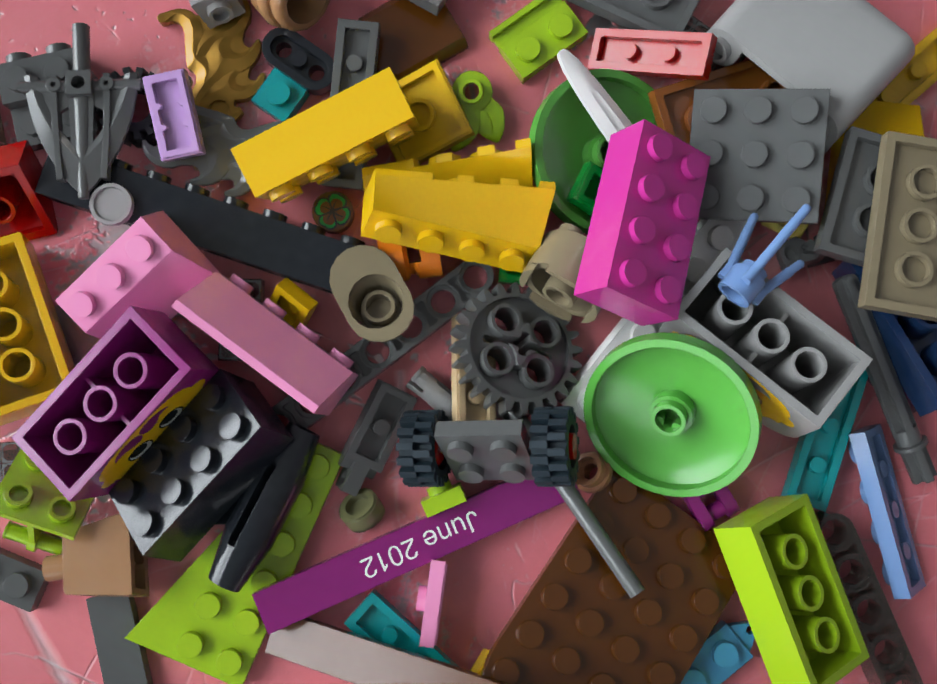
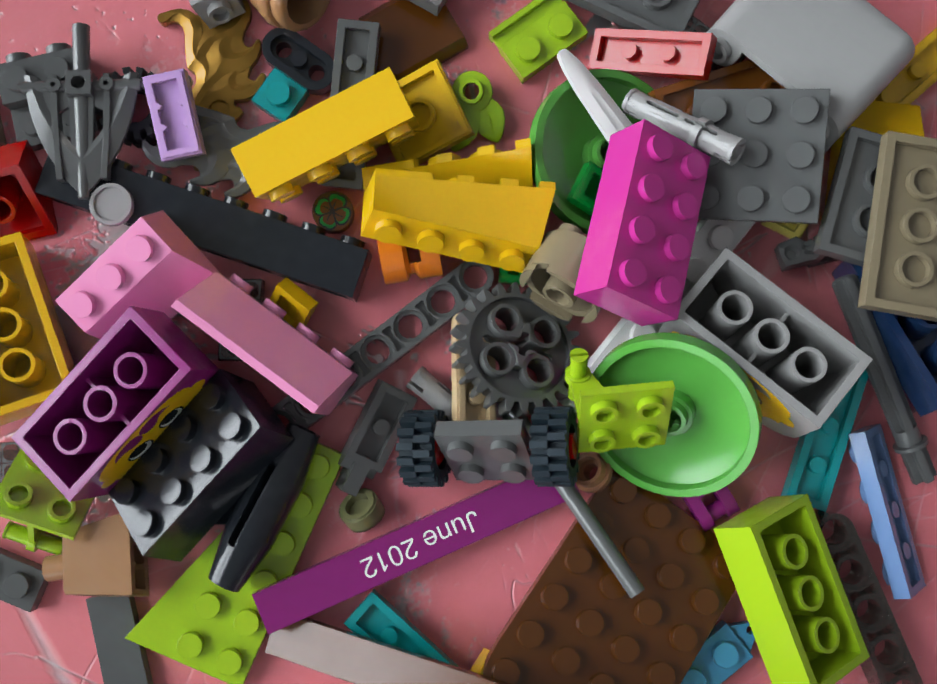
(371, 293): dark tan piece -> none
(430, 602): bright pink plate -> none
(443, 498): lime plate -> none
(617, 414): none -> lime plate
(694, 131): none -> light grey pin
(744, 281): medium blue plant -> none

